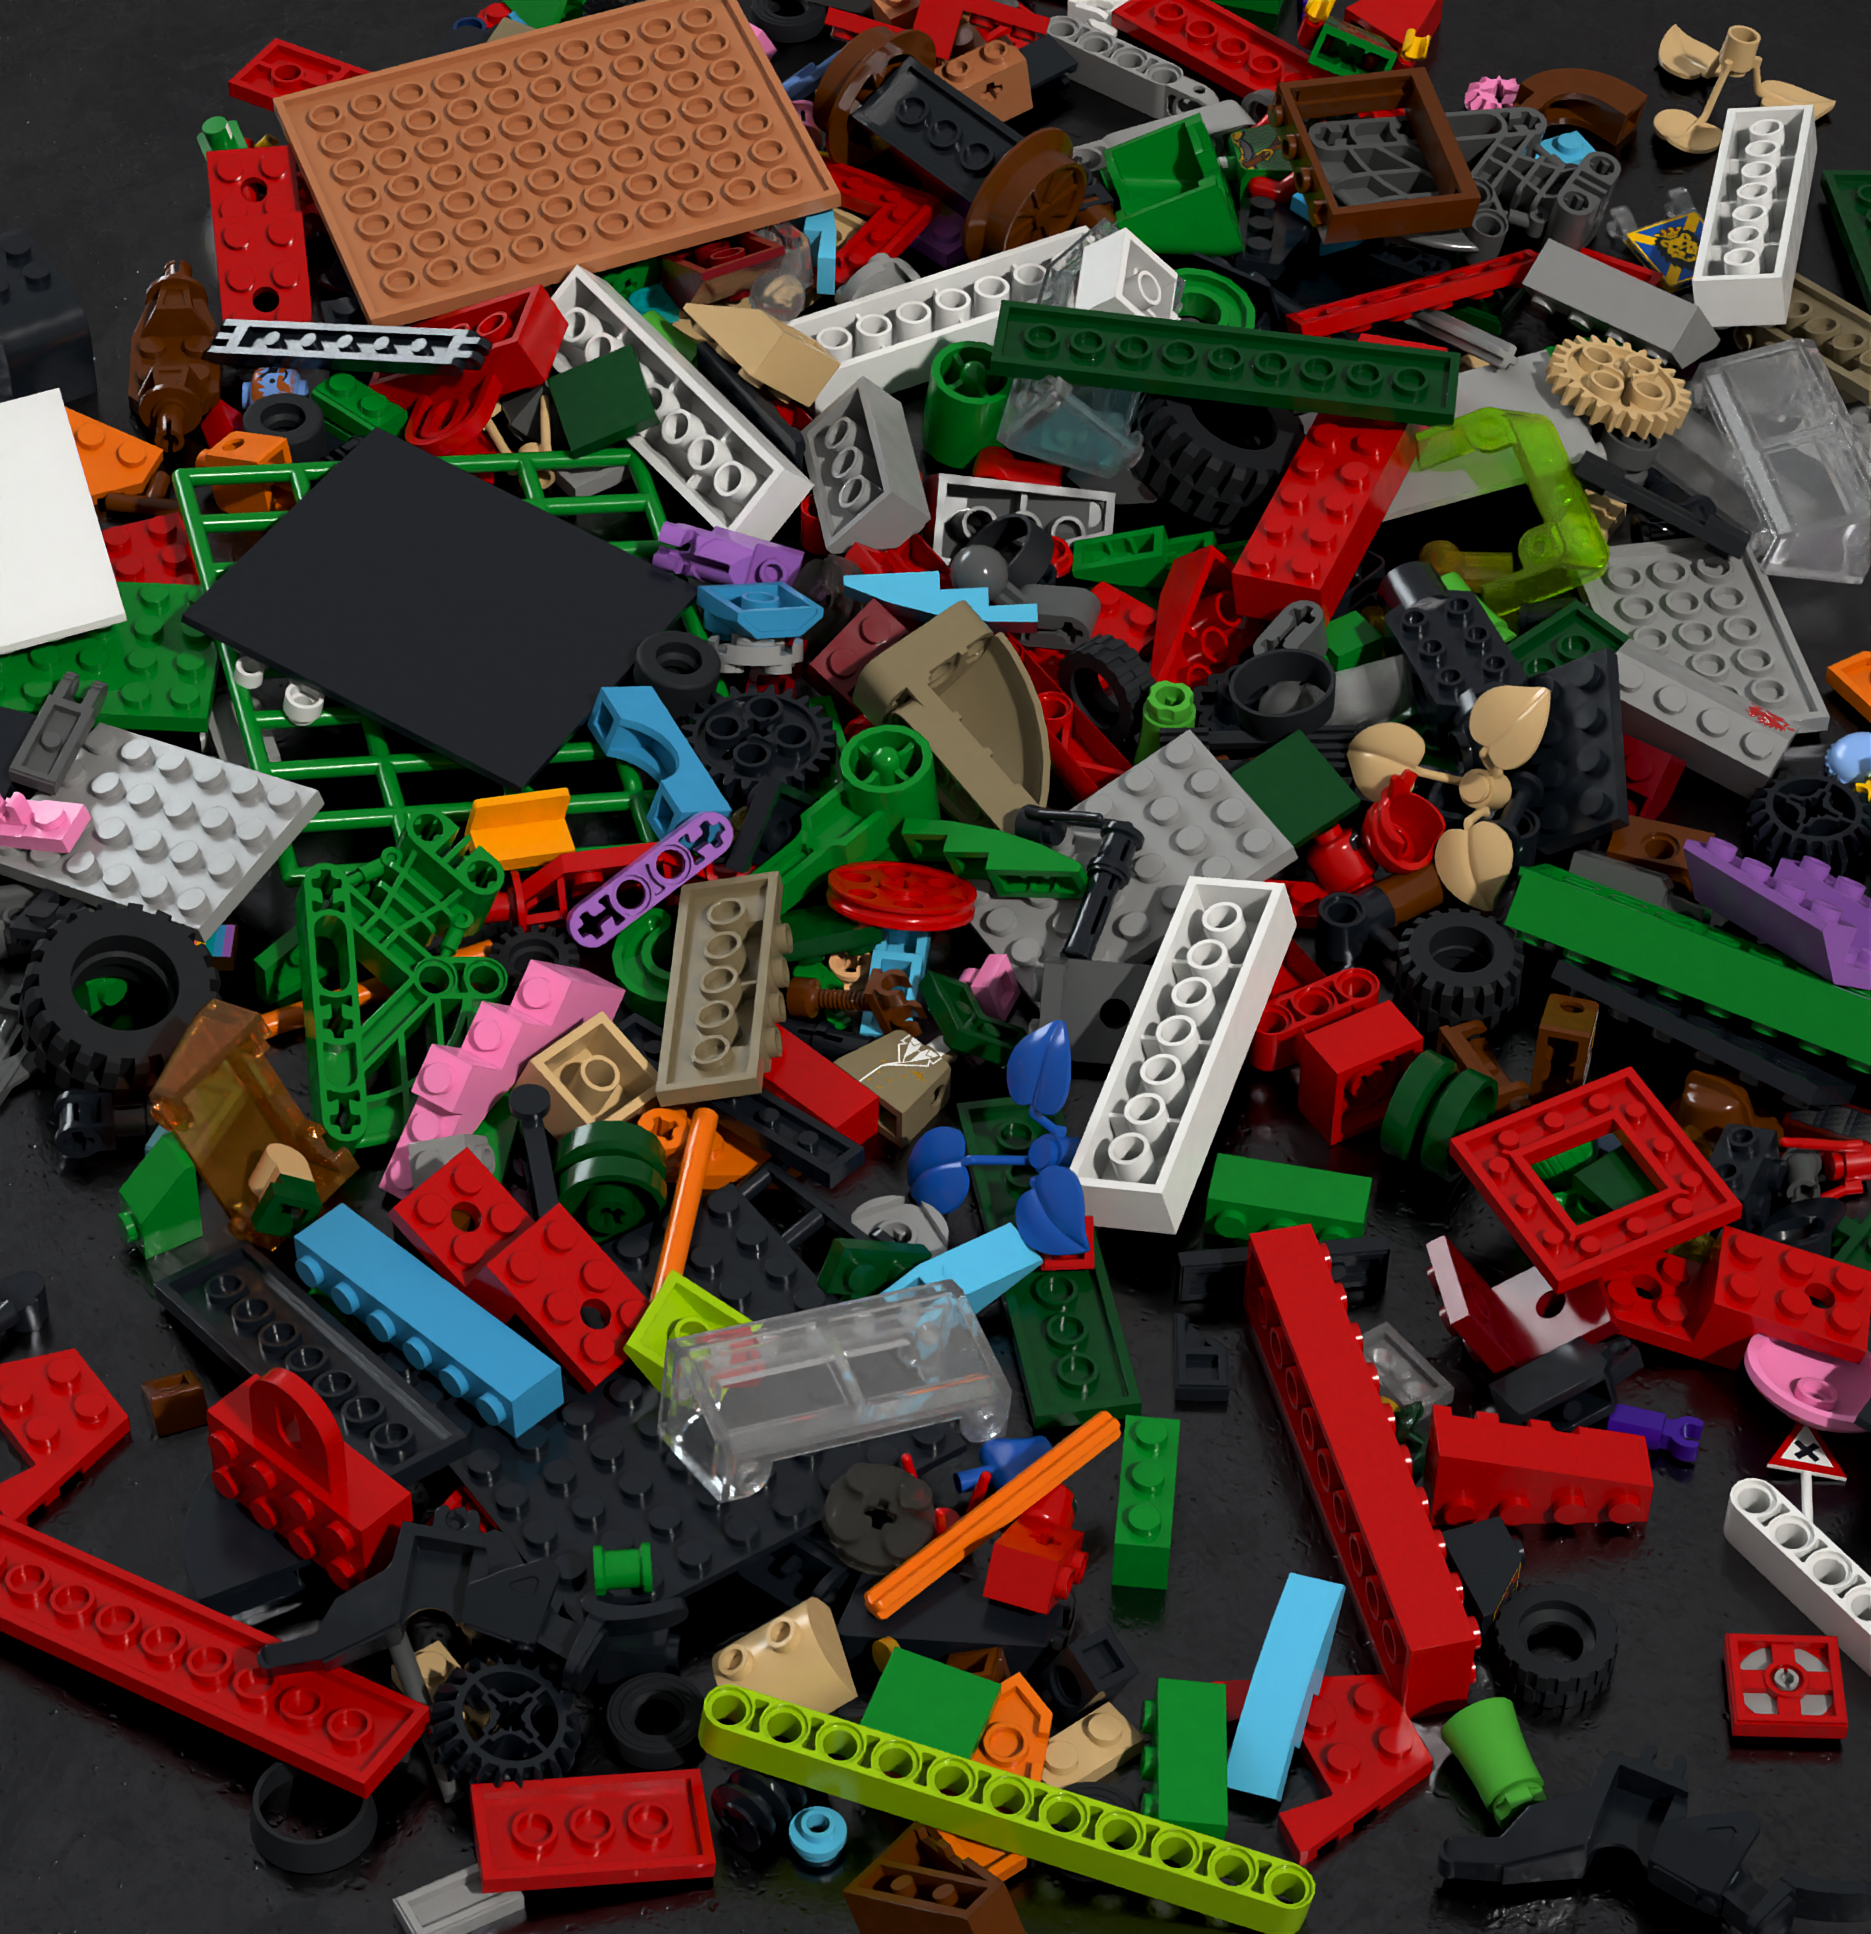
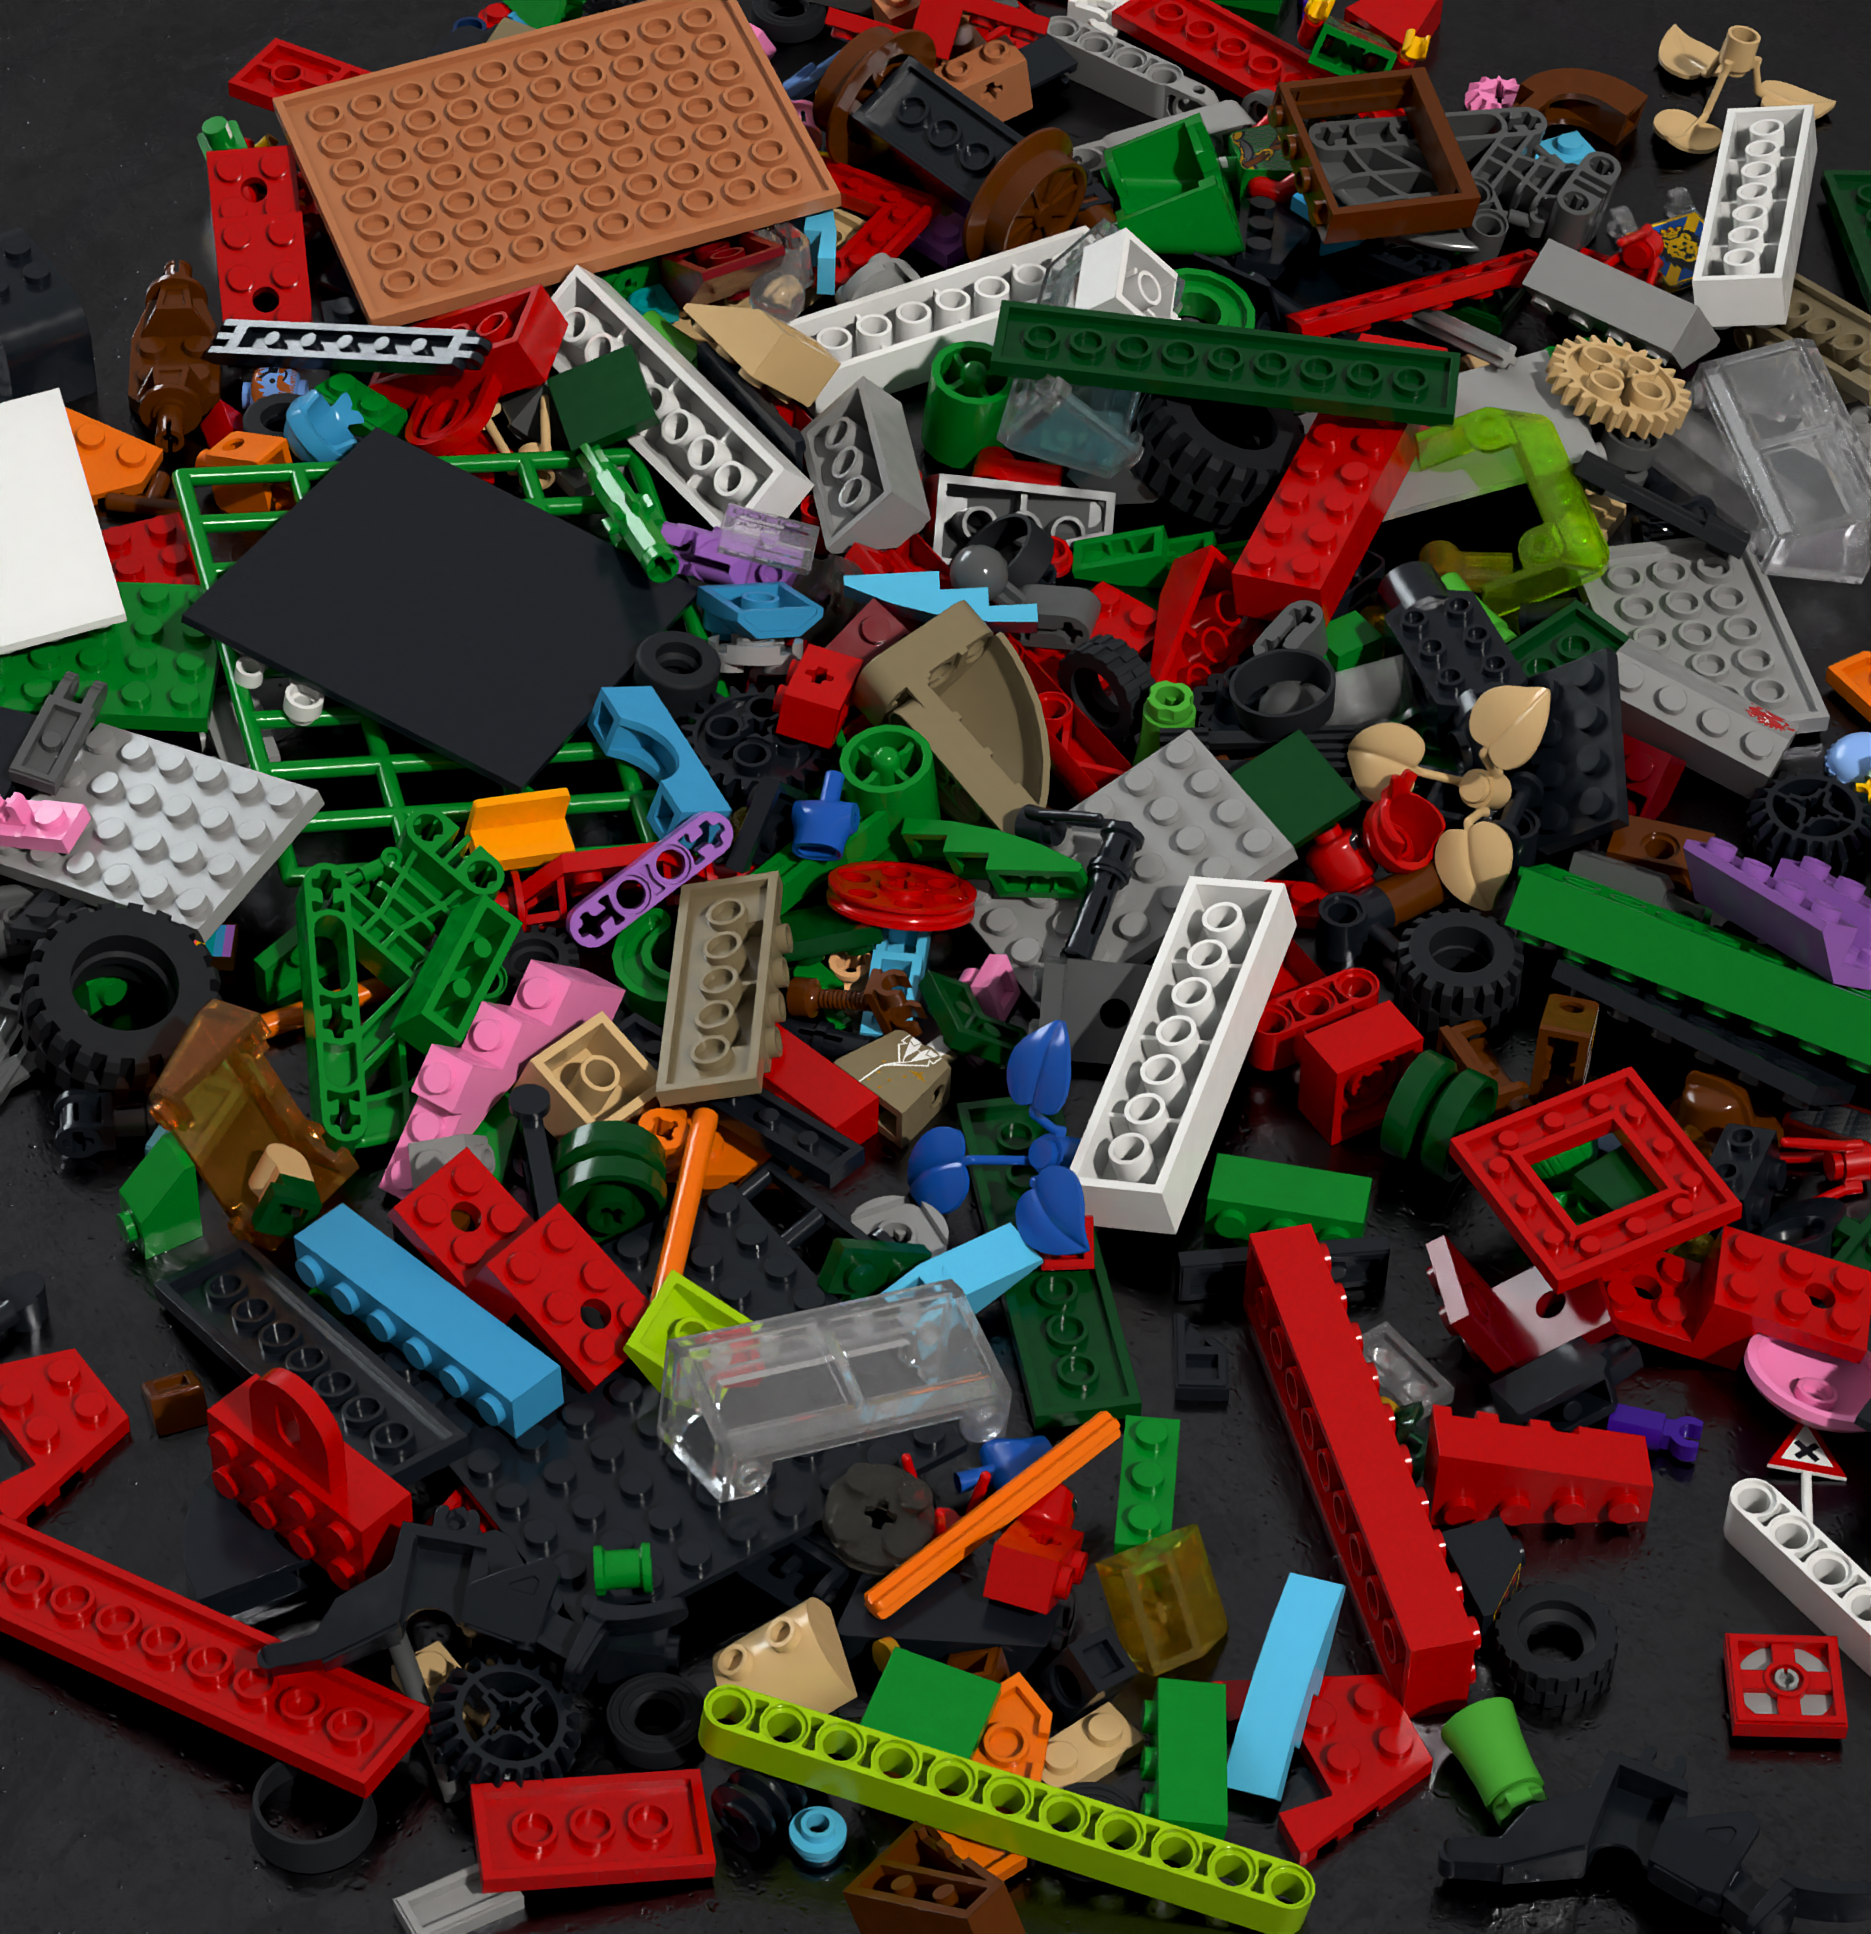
(320, 430): none -> dark azure hat
(456, 974): none -> green brick
(630, 519): none -> green piece
(768, 539): none -> clear panel
(816, 696): none -> red brick
(824, 824): none -> blue piece
(1164, 1600): none -> clear yellow slope
(1640, 251): none -> red plant
(1802, 1173): dark grey pin -> none

